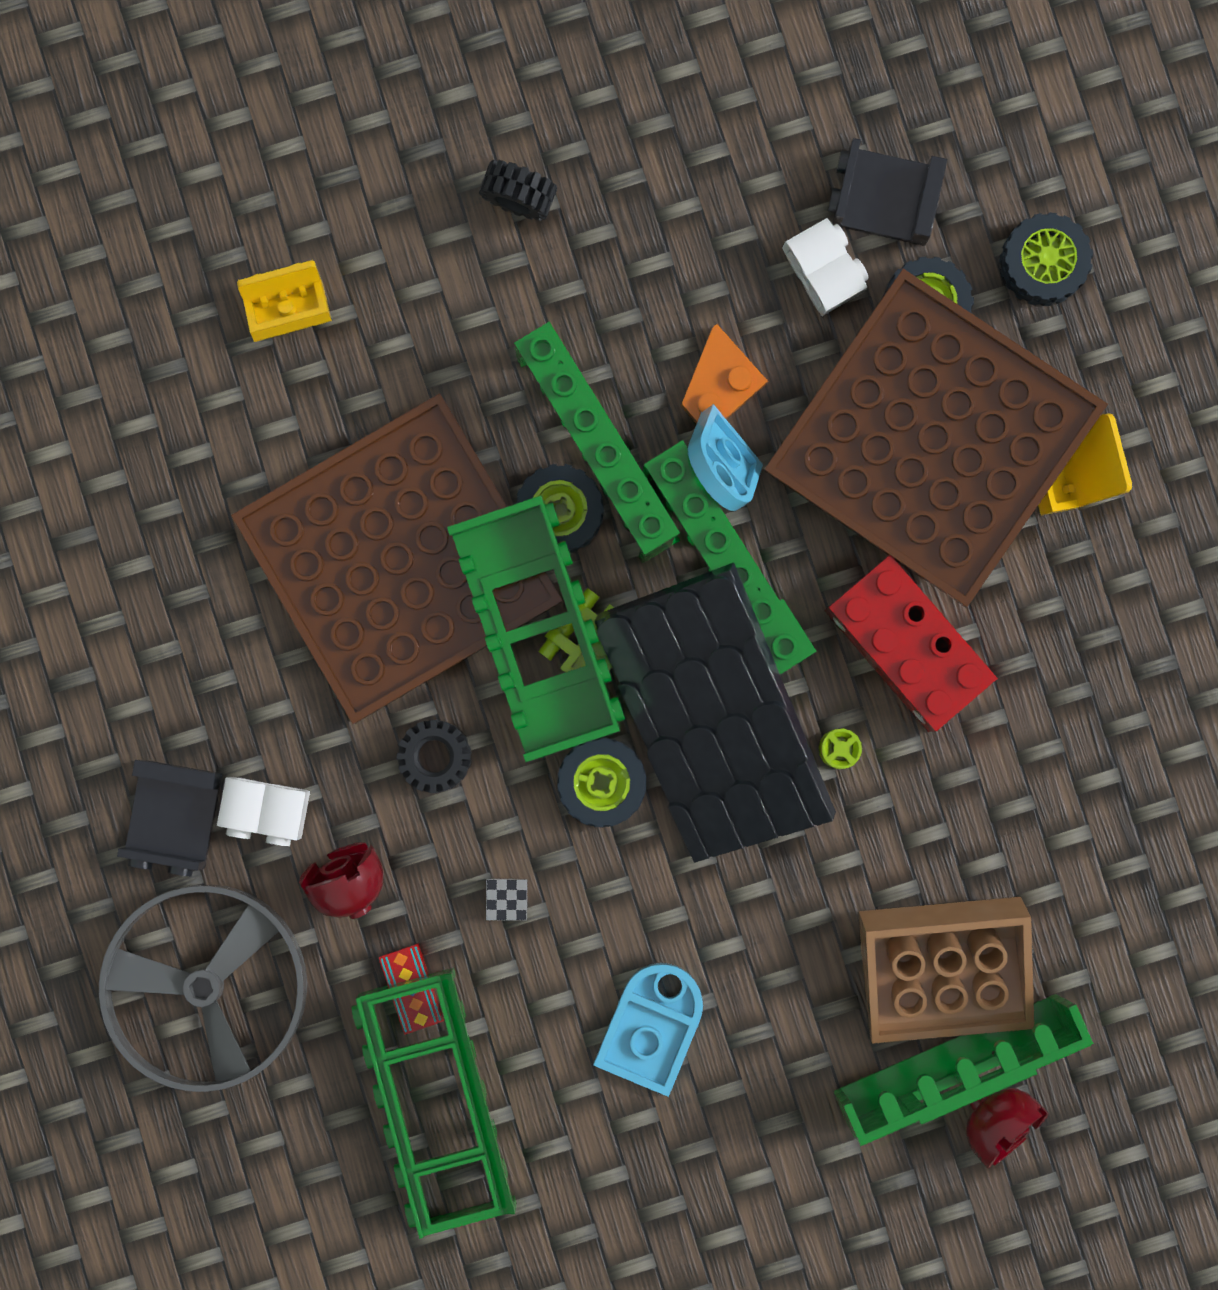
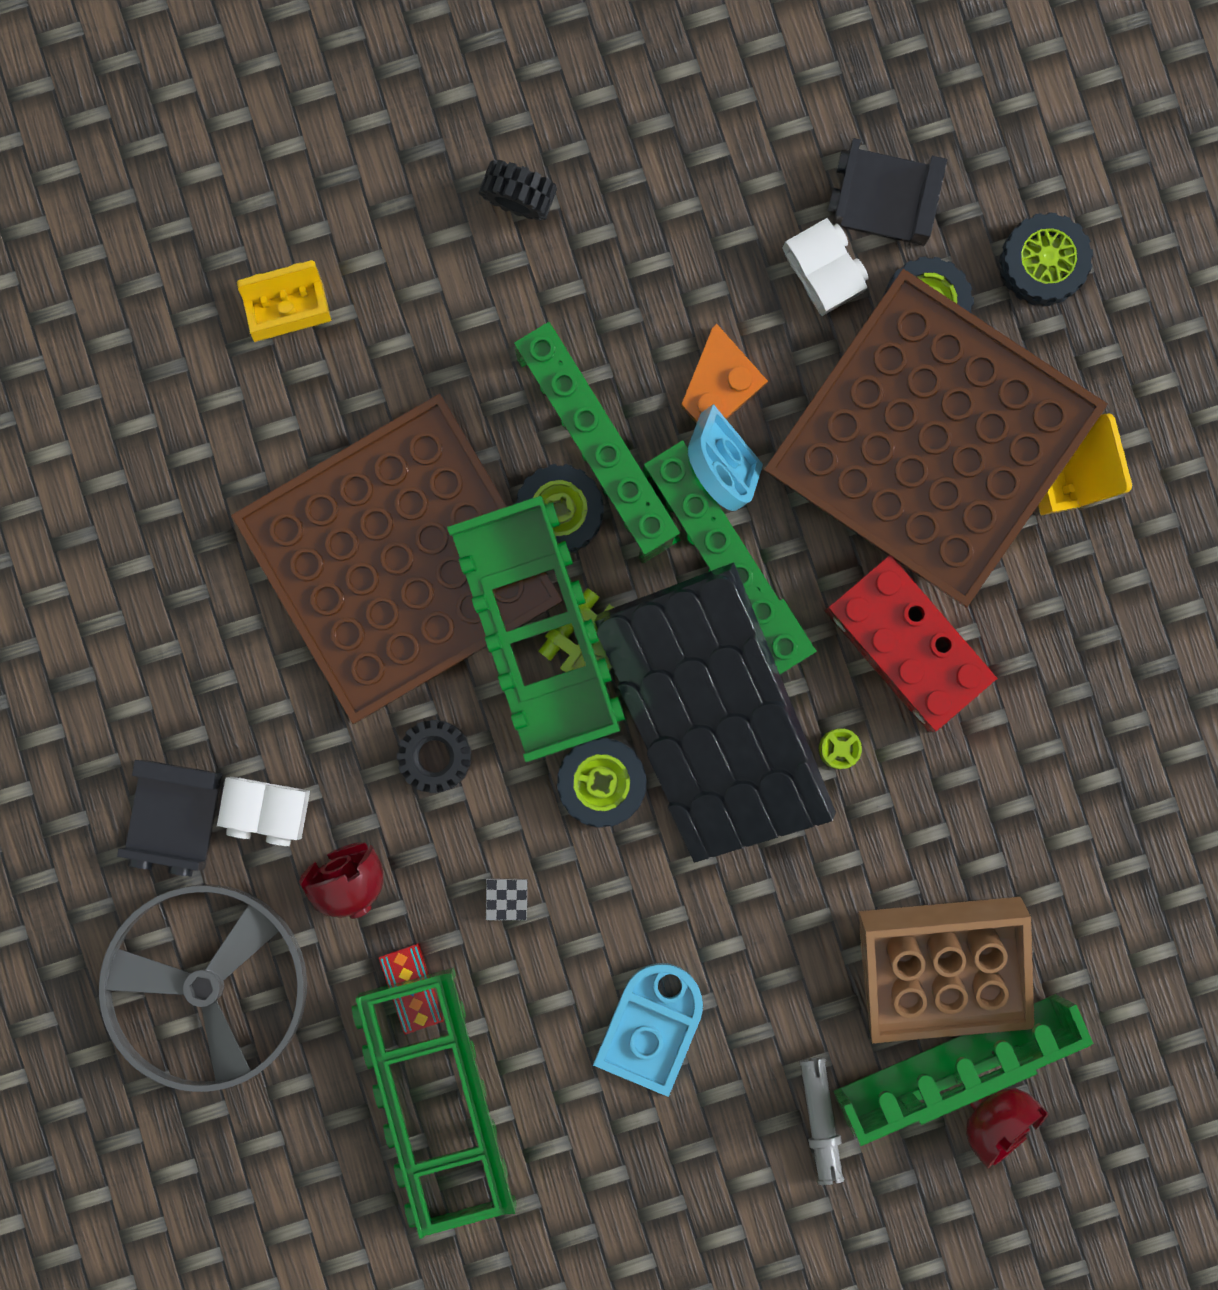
(824, 1136): none -> light grey pin

